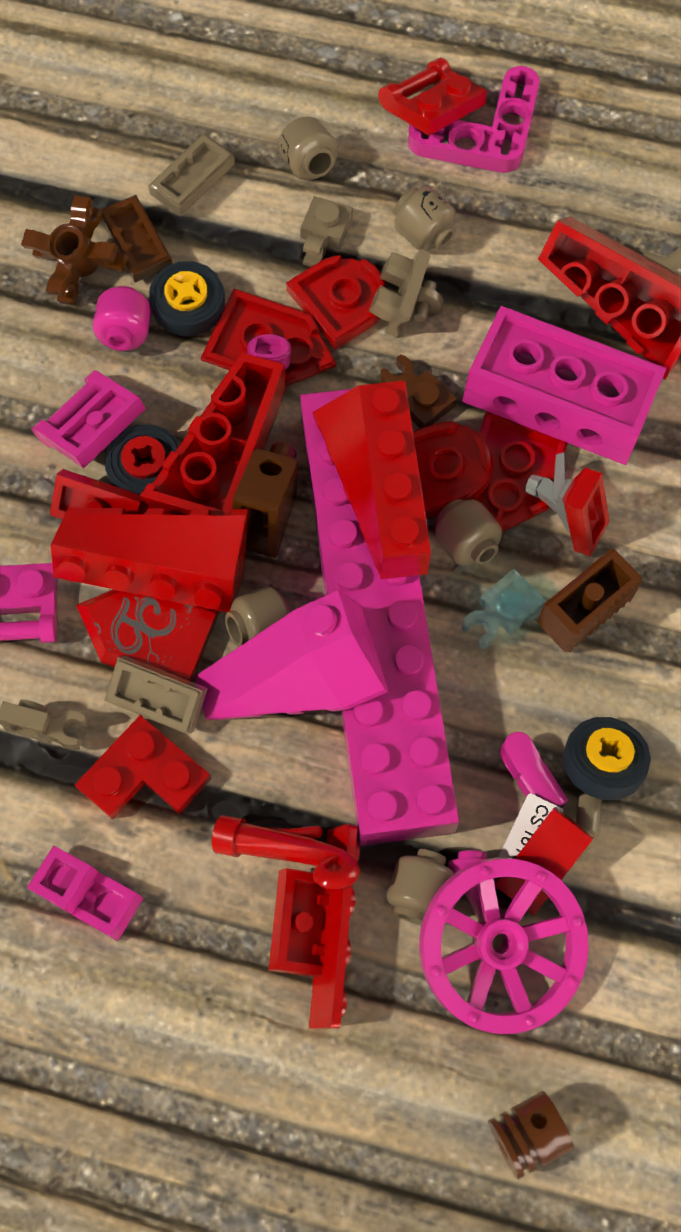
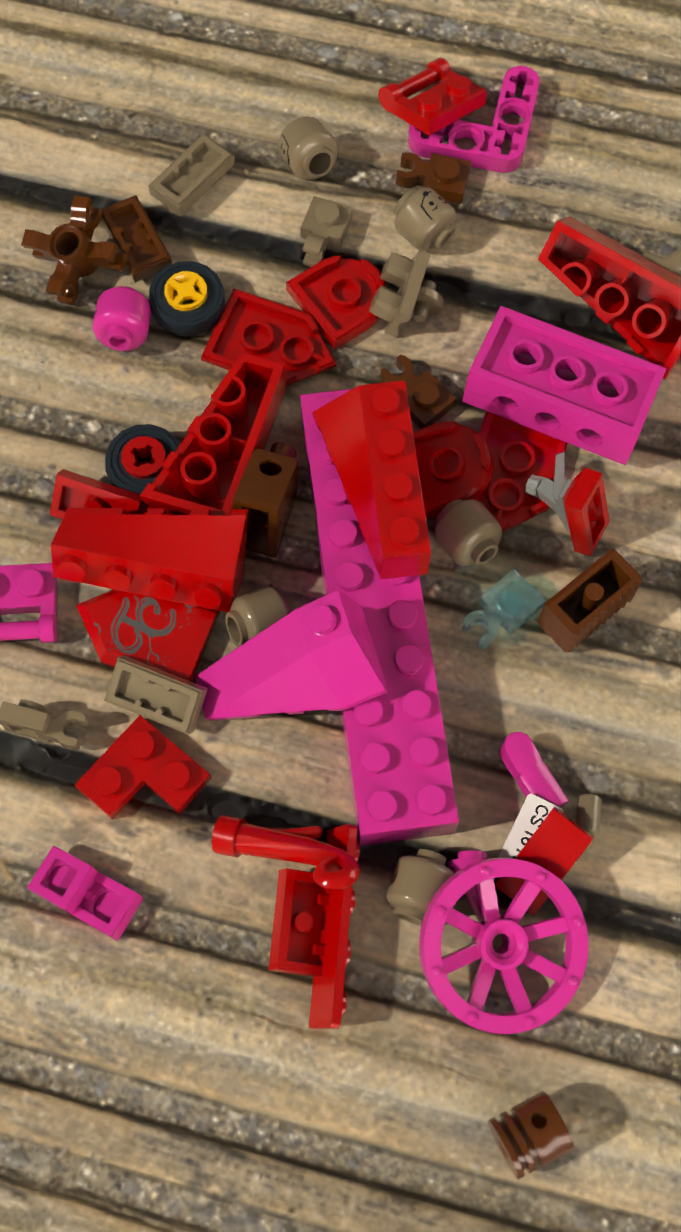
(90, 419): dark pink plate -> none
(271, 348): dark pink tile -> none
(442, 173): none -> reddish brown plate
(612, 775): black wheel -> none

